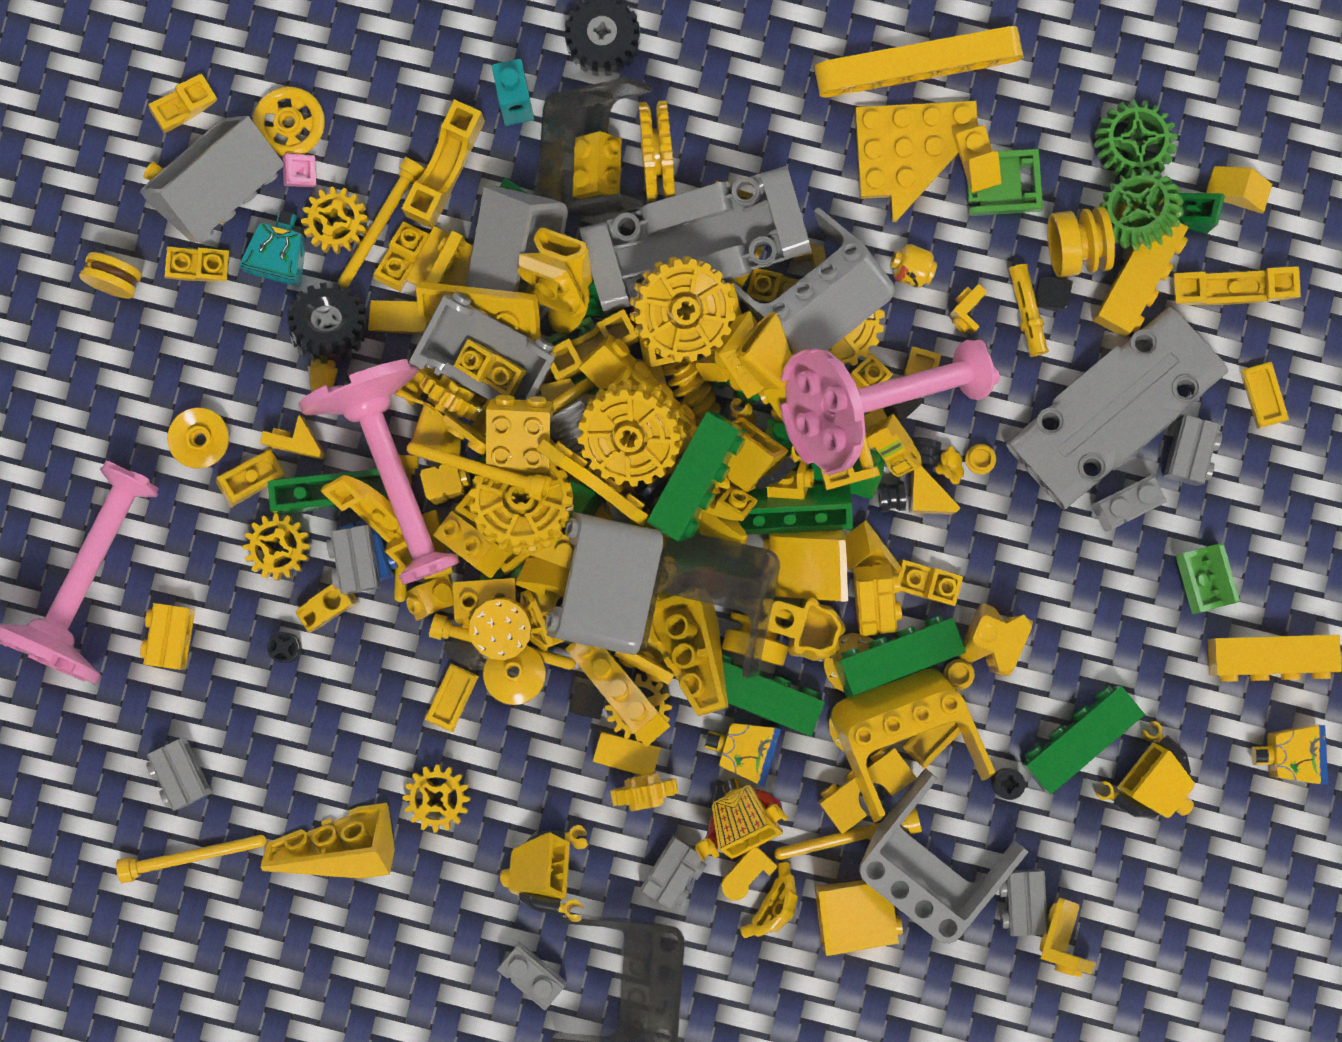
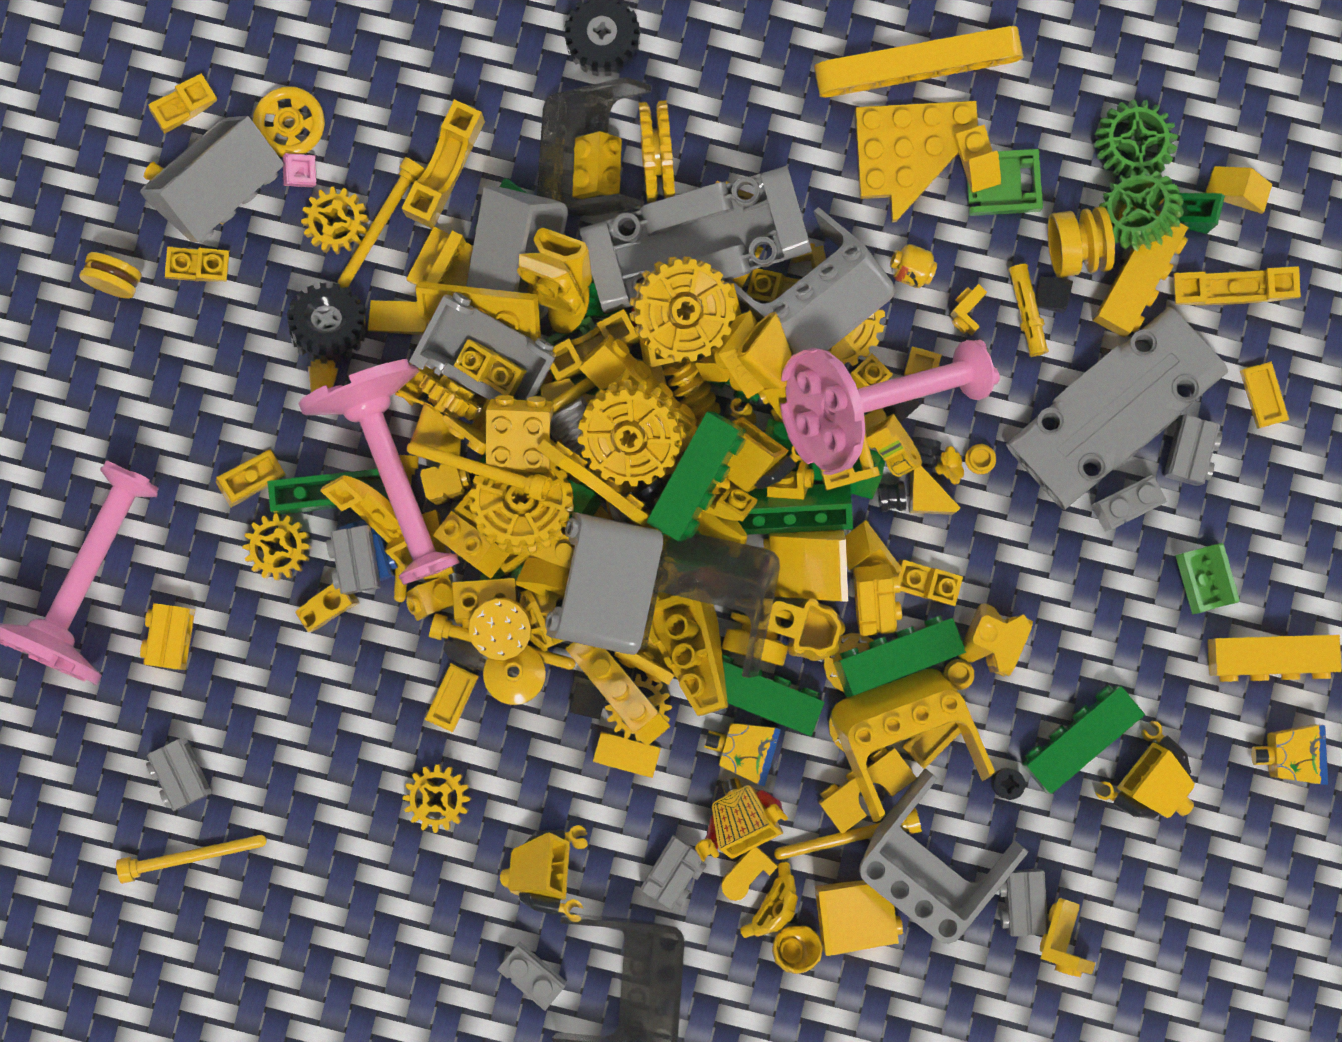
(183, 437): yellow dish -> none
(276, 251): teal torso -> none
(279, 647): black wheel -> none
(302, 443): yellow slope -> none
(347, 847): yellow wedge -> none
(401, 256): yellow slope -> none
(512, 91): teal torso -> none
(644, 792): yellow gear -> none
(797, 949): none -> yellow hair

